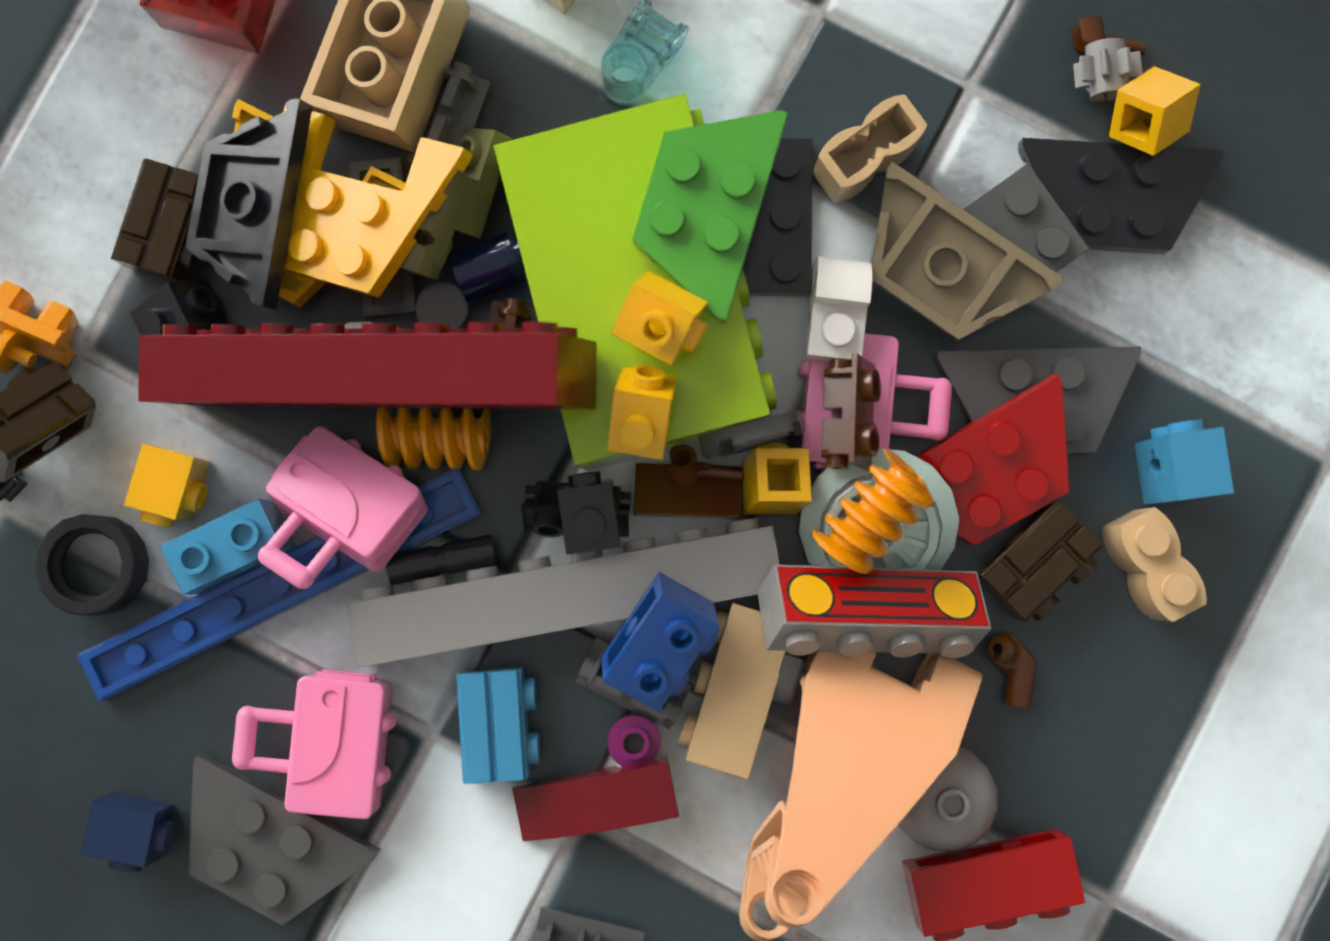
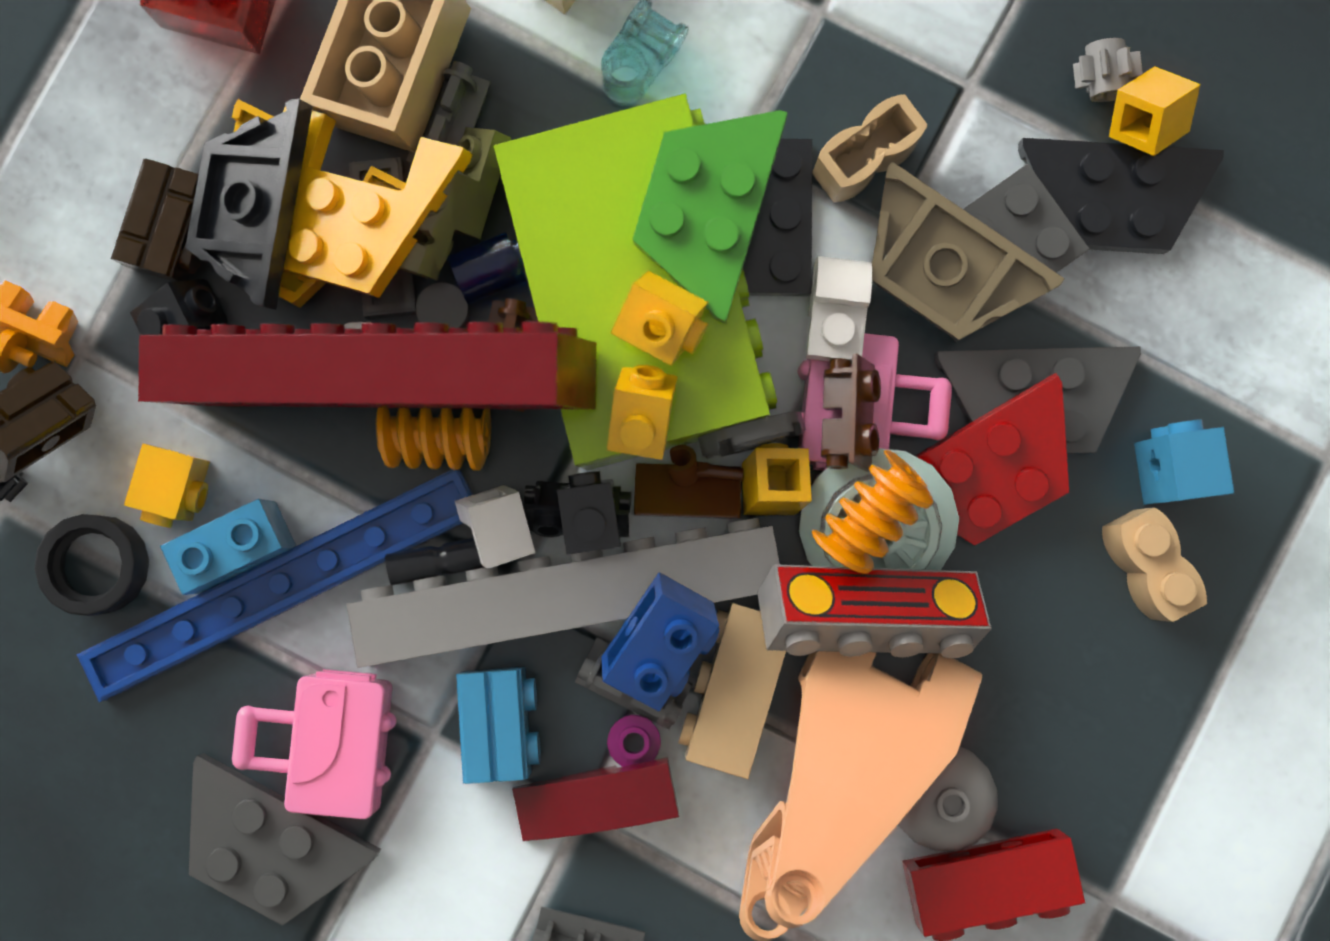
(128, 831): dark blue brick -> none
(343, 500): bright pink piece -> none
(497, 525): none -> white panel
(788, 679): dark grey tile -> none
(1017, 664): reddish brown arm -> none
(1039, 562): dark brown brick -> none
(1092, 29): reddish brown hand -> none

